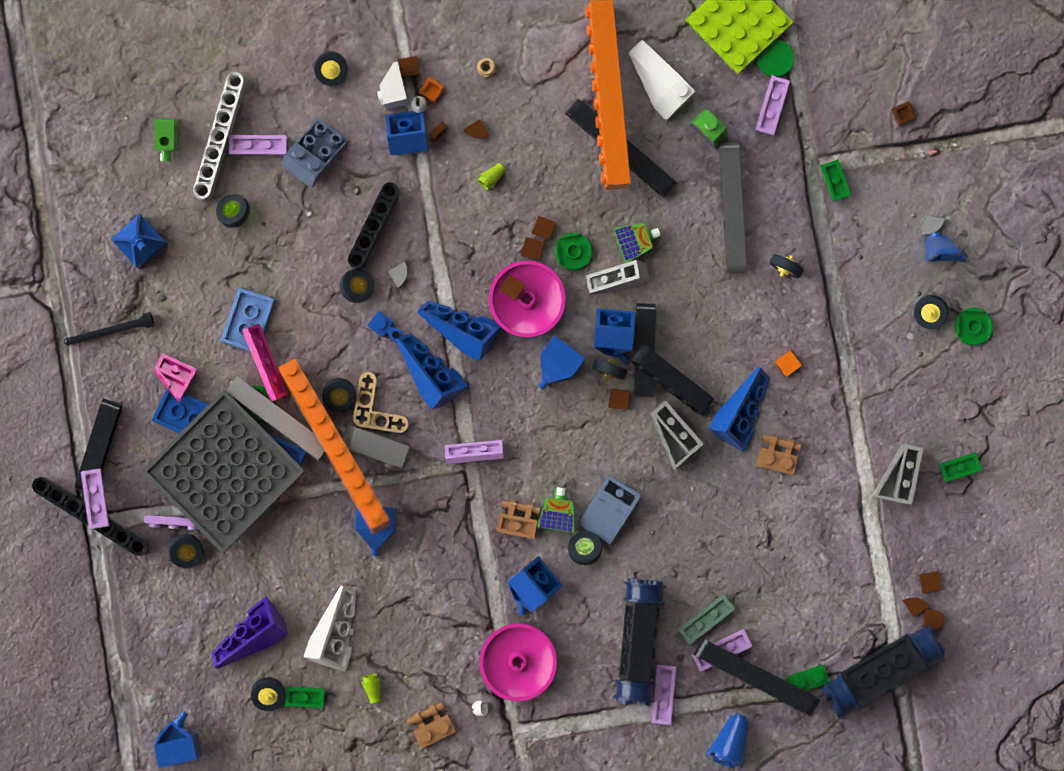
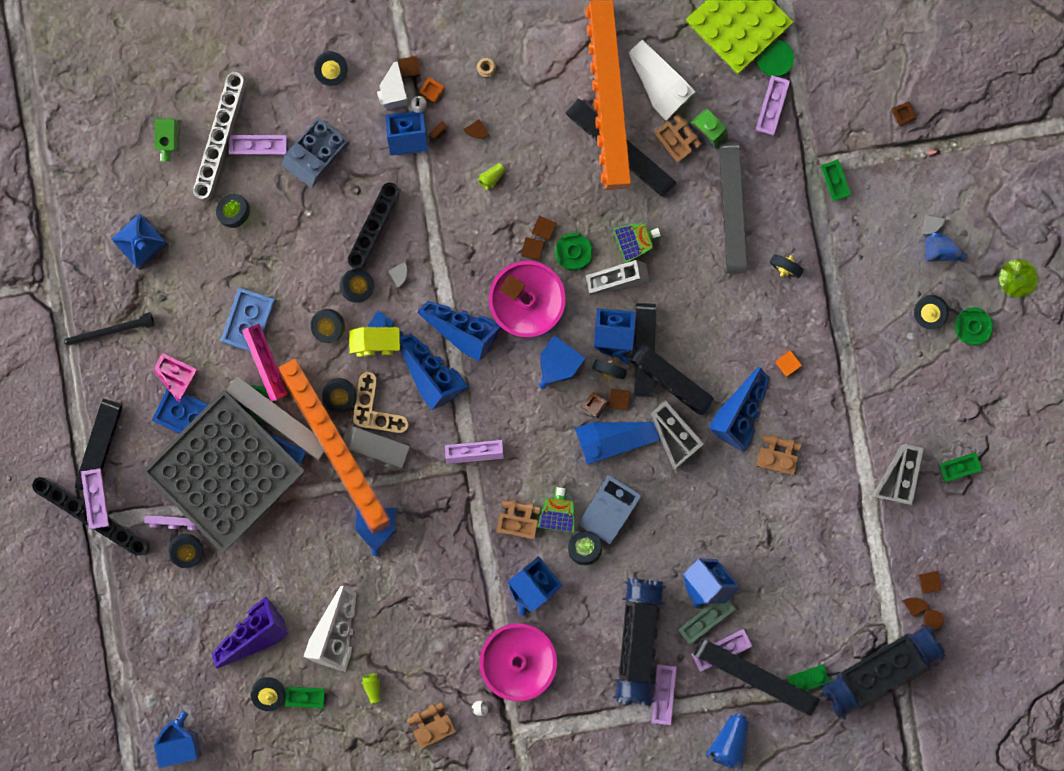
(327, 325): none -> black wheel
(369, 340): none -> neon yellow brick
(595, 405): none -> reddish brown tile
(609, 439): none -> blue wedge
(673, 142): none -> medium nougat plate
(709, 583): none -> blue piece
(1011, 285): none -> clear neon green dish

